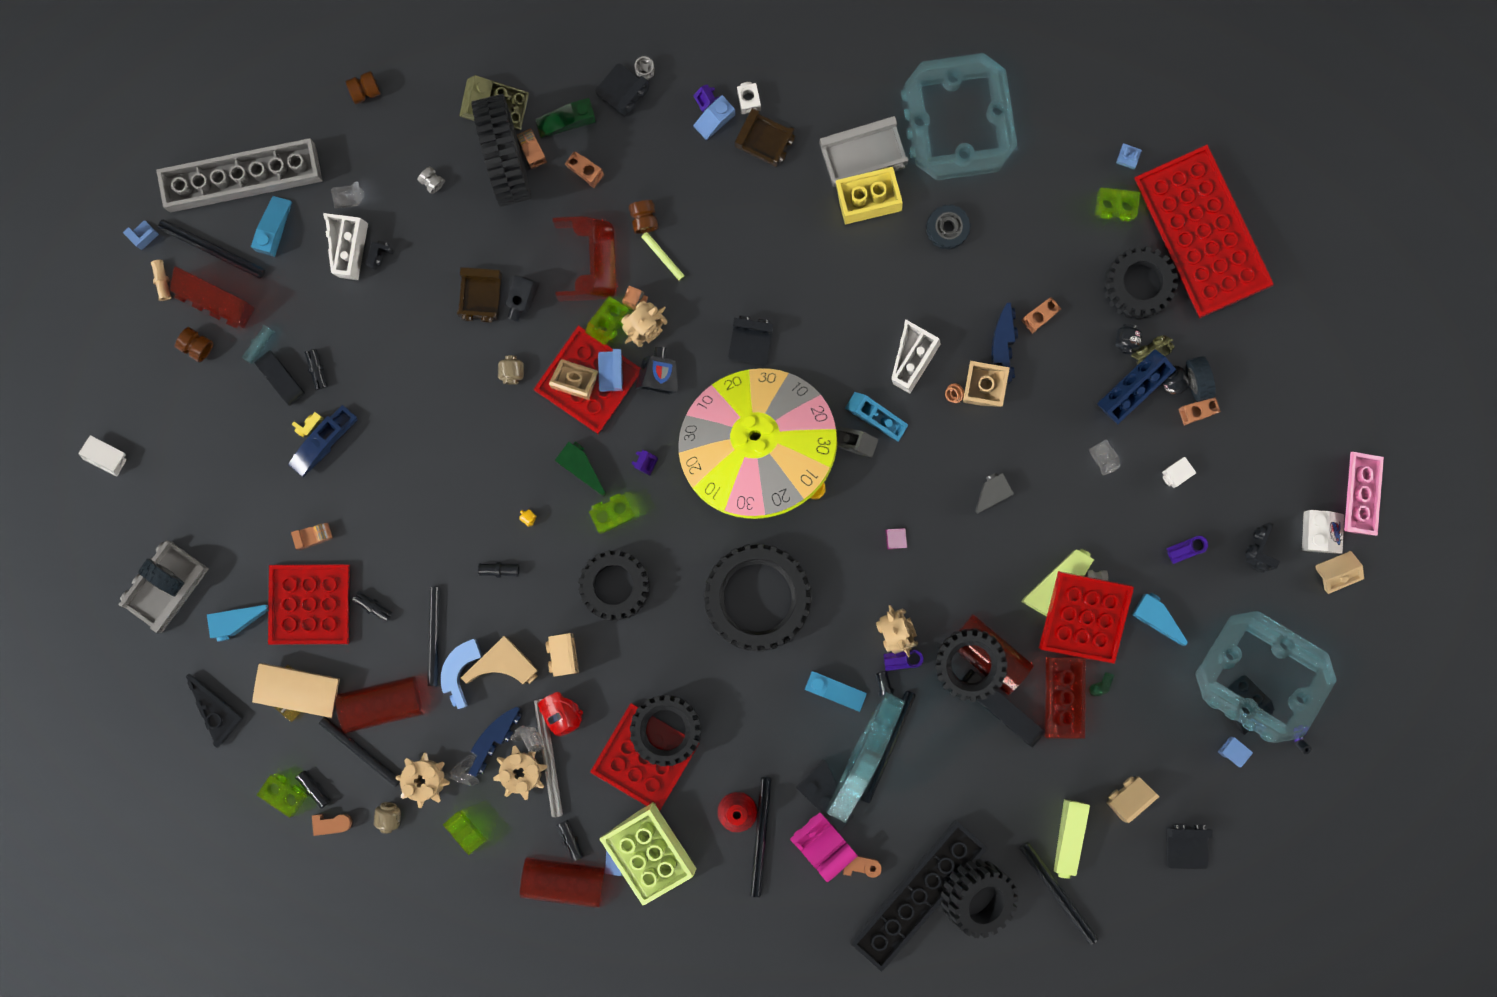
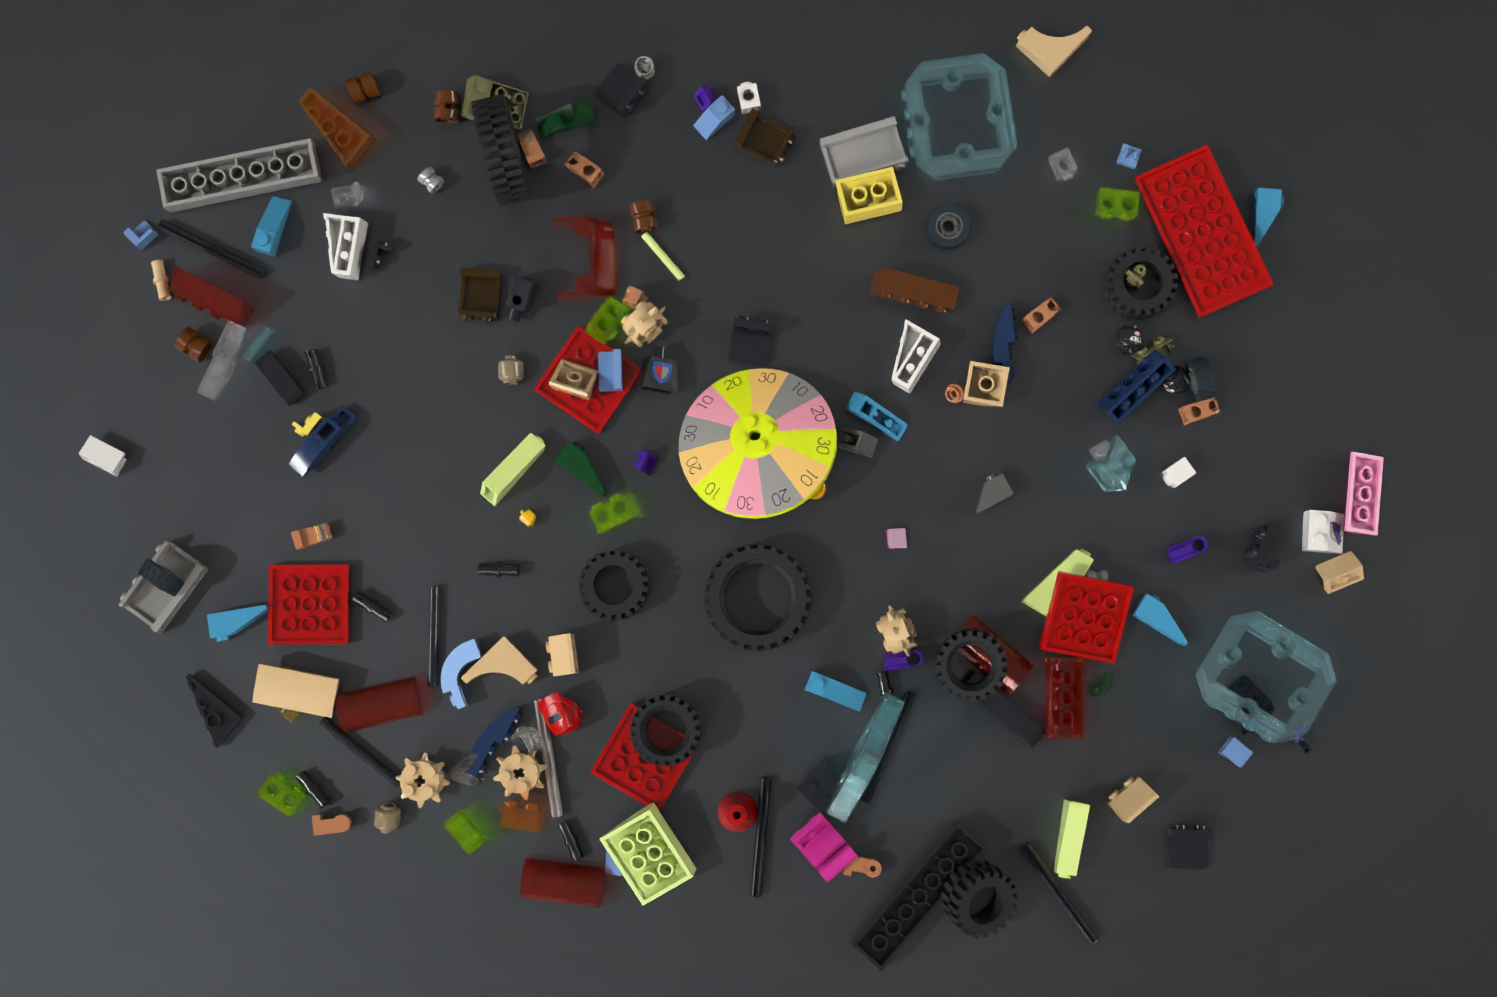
(223, 360): none -> clear slope
(341, 132): none -> clear orange wedge
(446, 109): none -> reddish brown wheel
(512, 469): none -> yellowish green slope
(521, 817): none -> clear orange bracket
(914, 290): none -> reddish brown wedge
(1050, 51): none -> tan arch
(1066, 157): none -> clear brick
(1116, 469): none -> clear light blue bracket
(1133, 279): none -> olive hinge
(1266, 206): none -> dark azure slope

